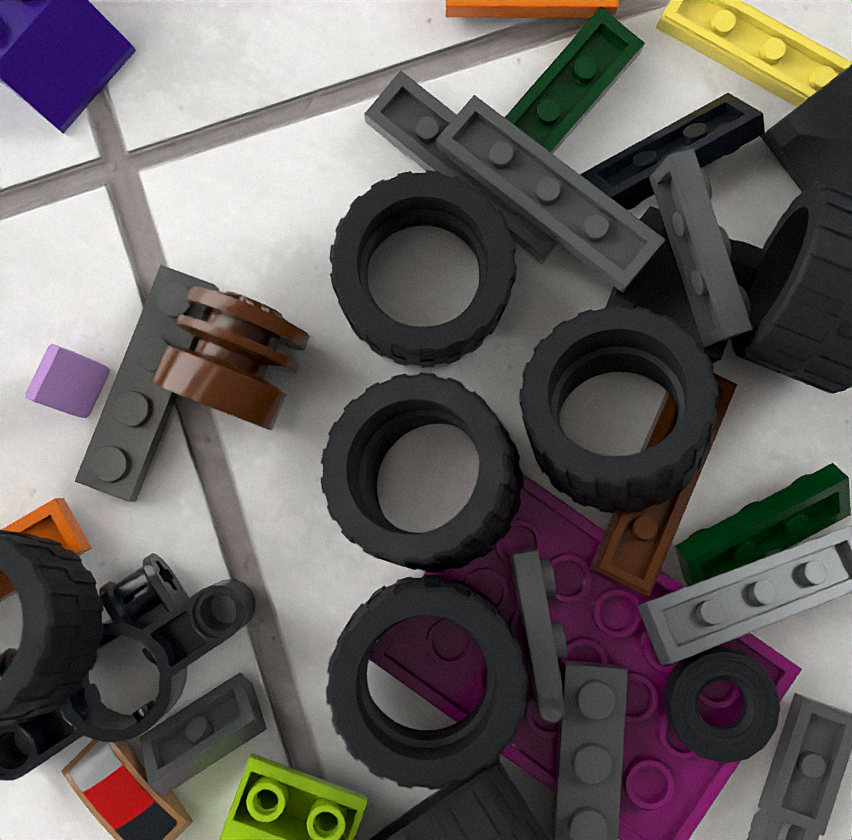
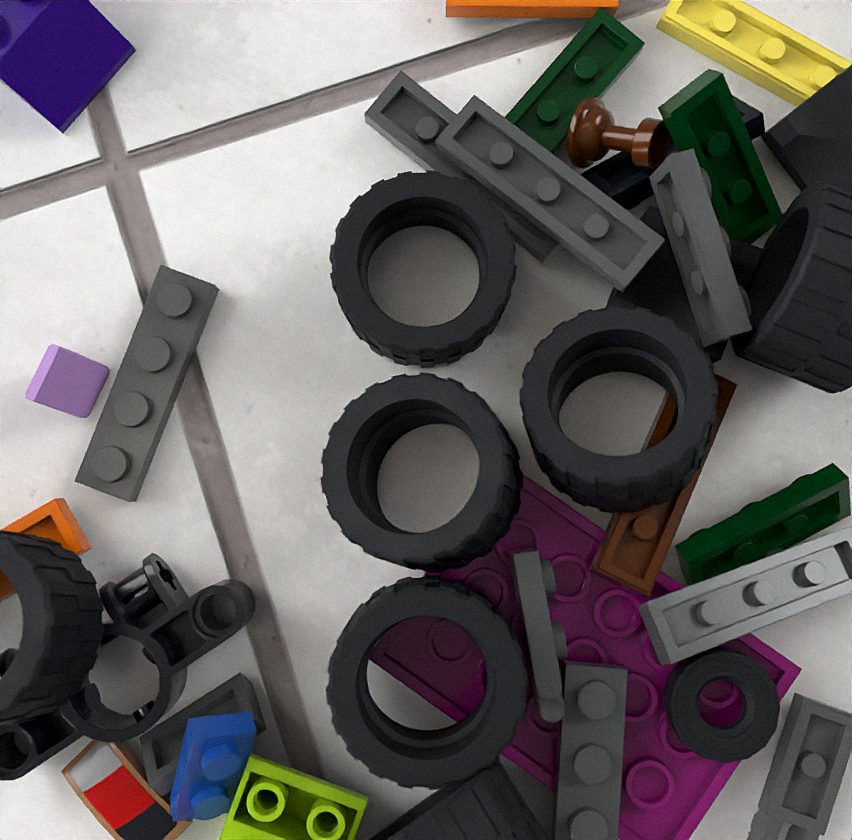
(211, 765): none -> blue plate
(231, 356): reddish brown wheel -> none
(595, 133): none -> reddish brown piece
(709, 121): none -> dark green plate

